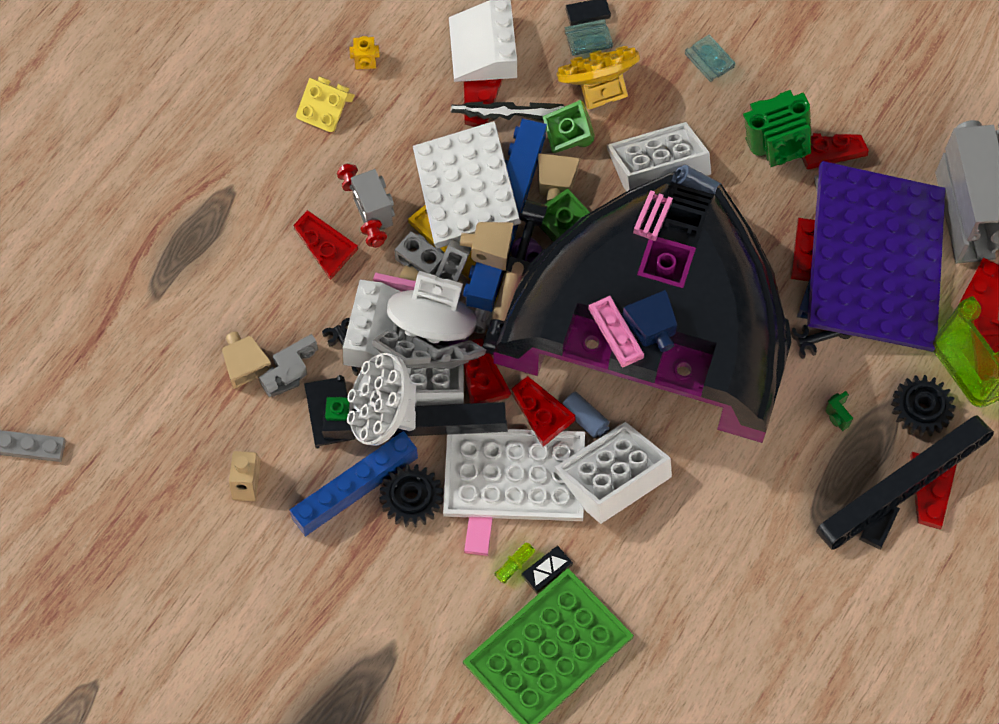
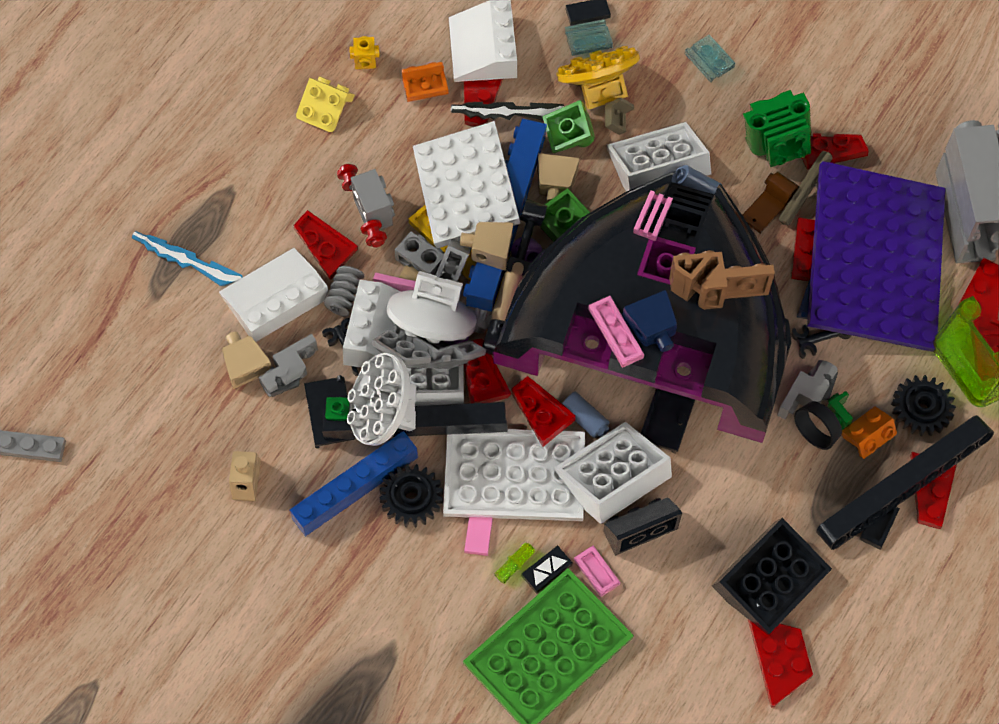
(185, 258): none -> dark azure sword
(275, 294): none -> white slope
(342, 290): none -> light grey piece
(424, 81): none -> orange bracket
(597, 571): none -> bright pink tile
(615, 115): none -> dark tan bracket
(642, 525): none -> black slope
(663, 419): none -> black door
(714, 283): none -> medium nougat piece
(771, 202): none -> reddish brown door
(772, 576): none -> black slope
(781, 660): none -> red wing
(803, 190): none -> dark tan axle
(810, 387): none -> light grey plate
(811, 432): none -> black tyre
(870, 431): none -> orange bracket

